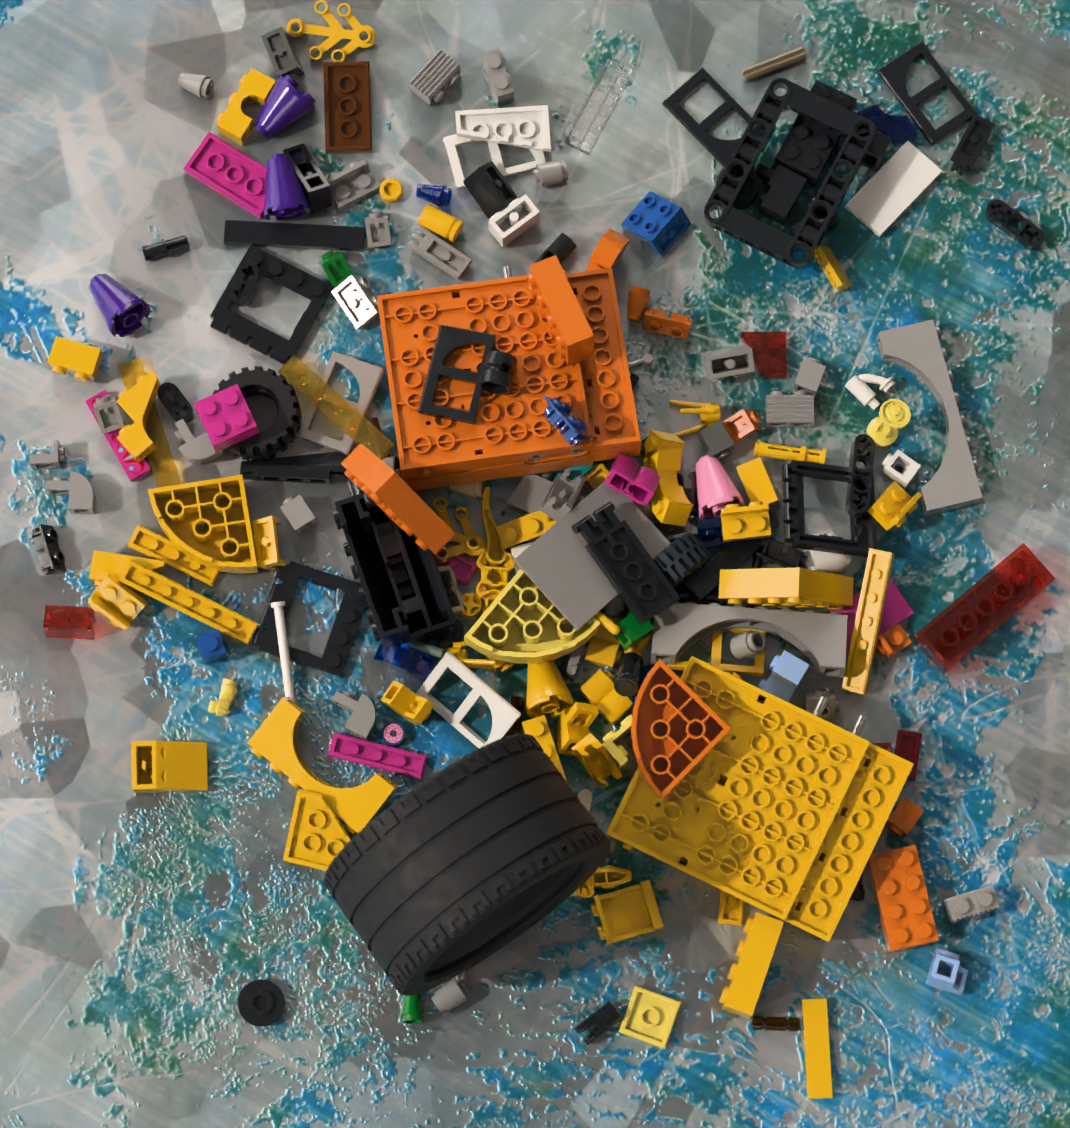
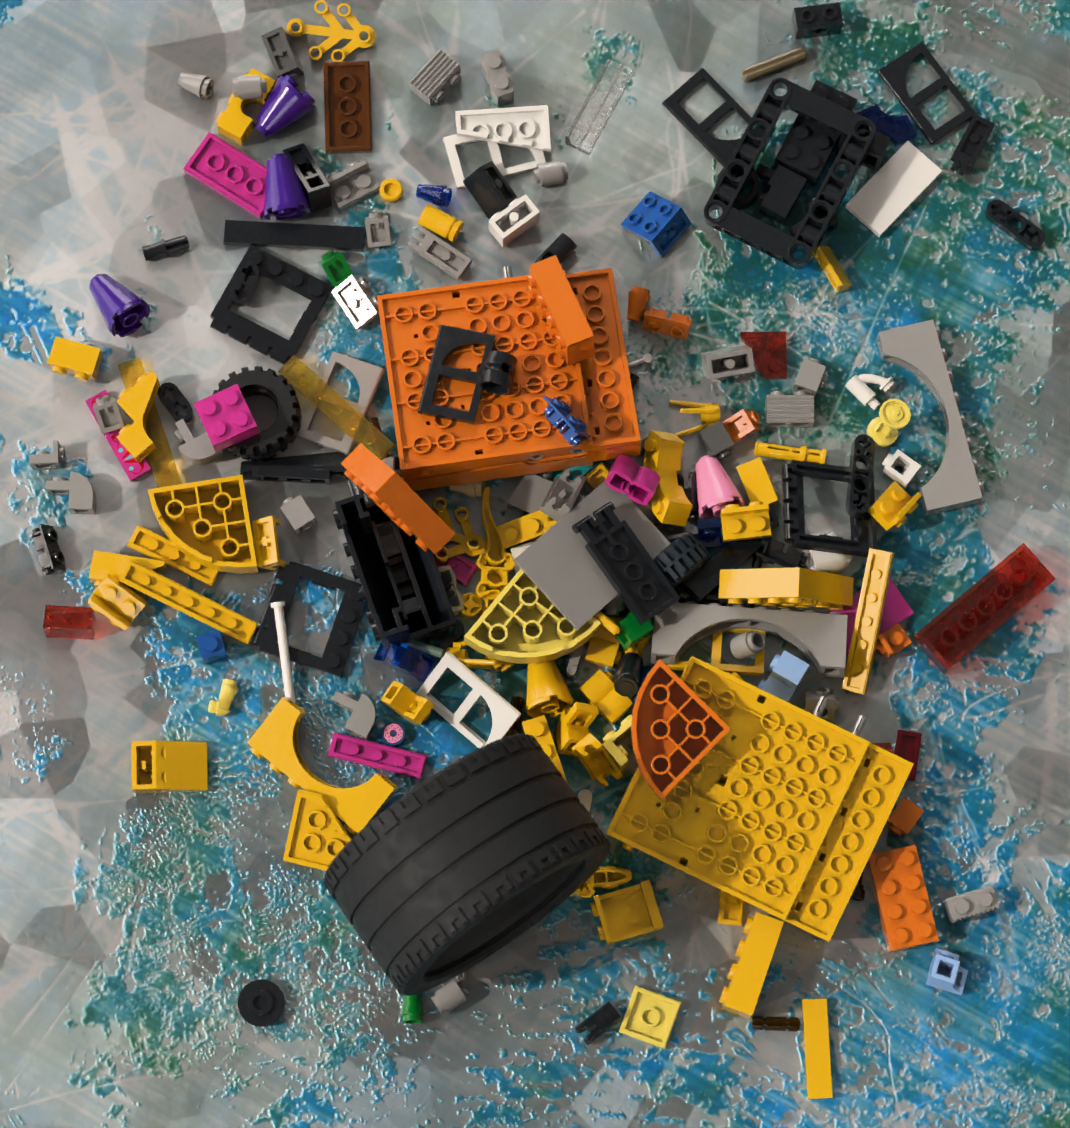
(249, 87): none -> light grey brick
(608, 251): orange brick -> none
(817, 20): none -> black brick

